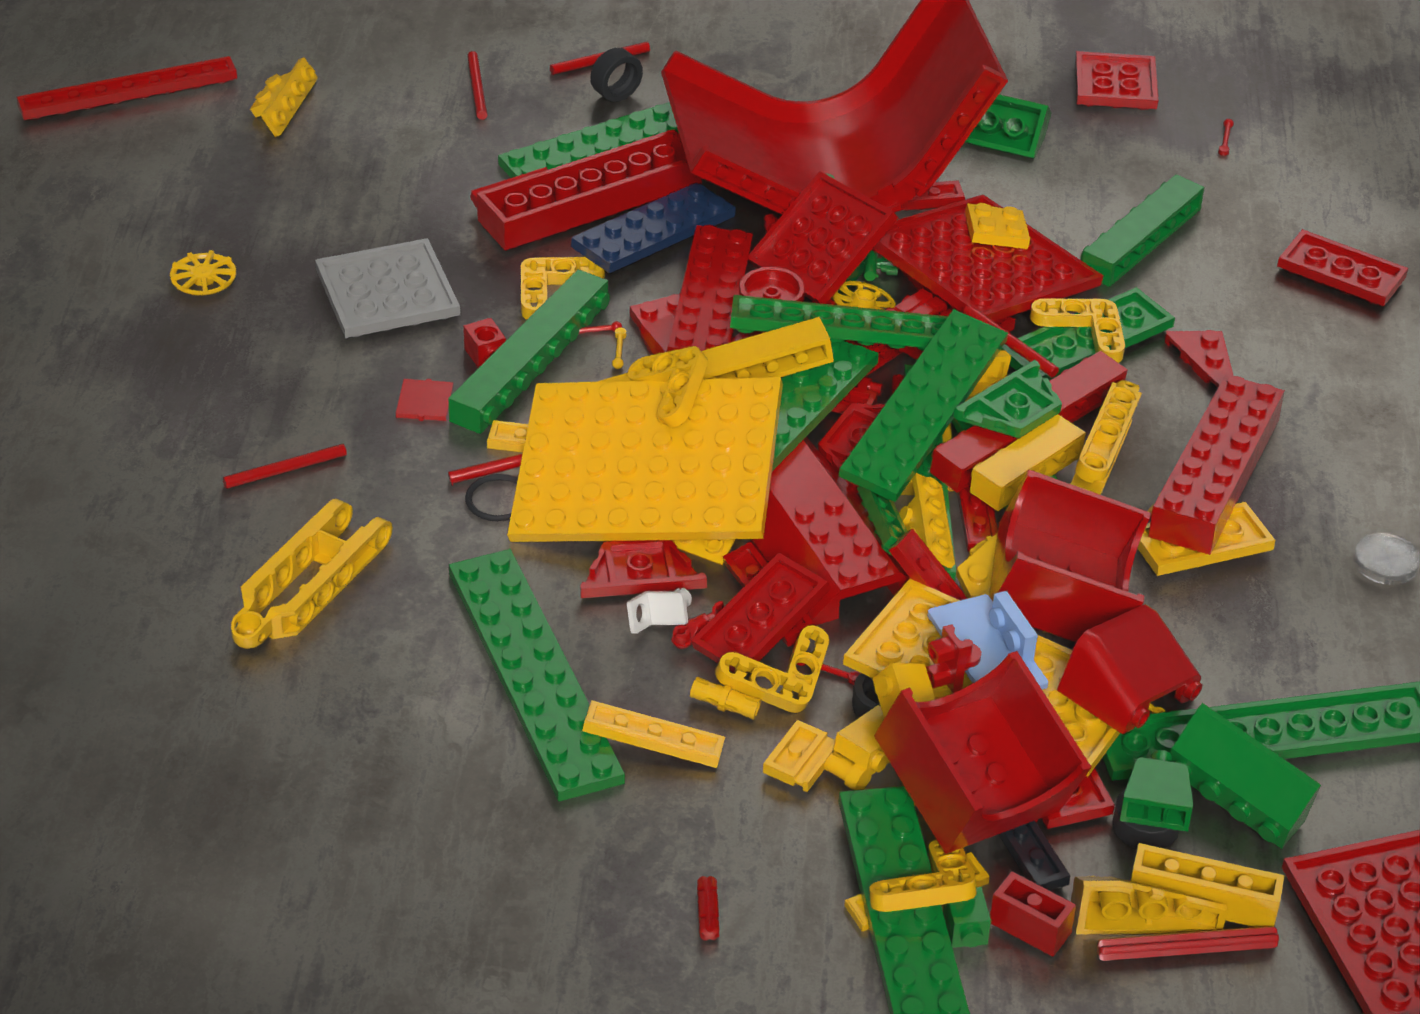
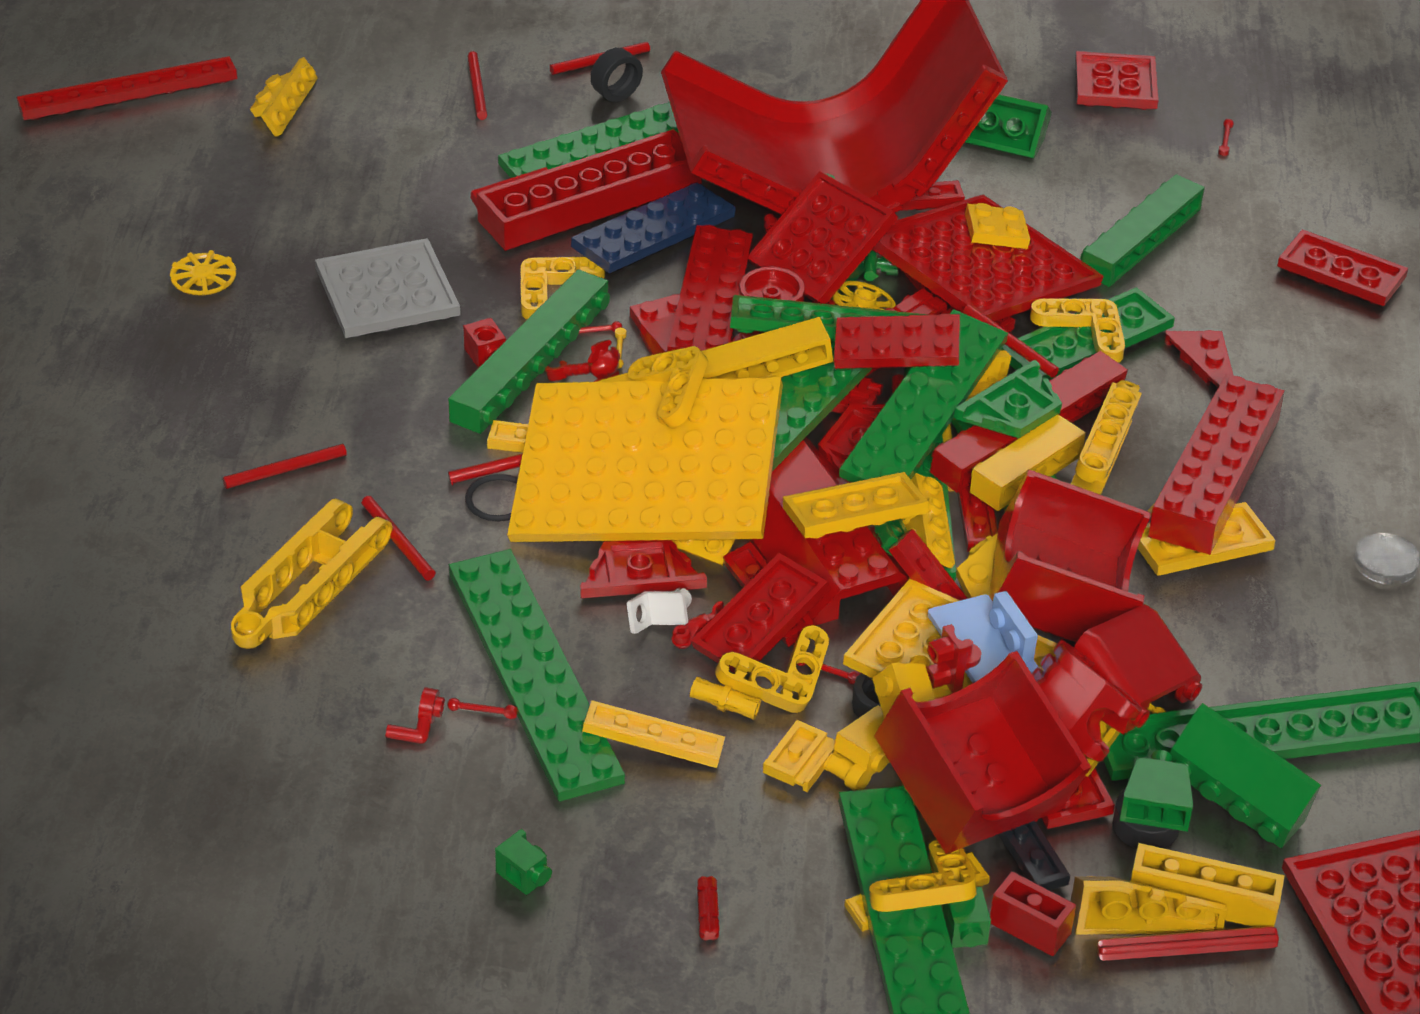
(400, 540): none -> red bar
(424, 399): red piece -> none
(430, 707): none -> red plate
(509, 711): none -> red hinge
(522, 863): none -> green brick
(601, 364): none -> red piece
(855, 505): none -> yellow plate
(897, 341): none -> red plate
(1082, 697): none -> red piece

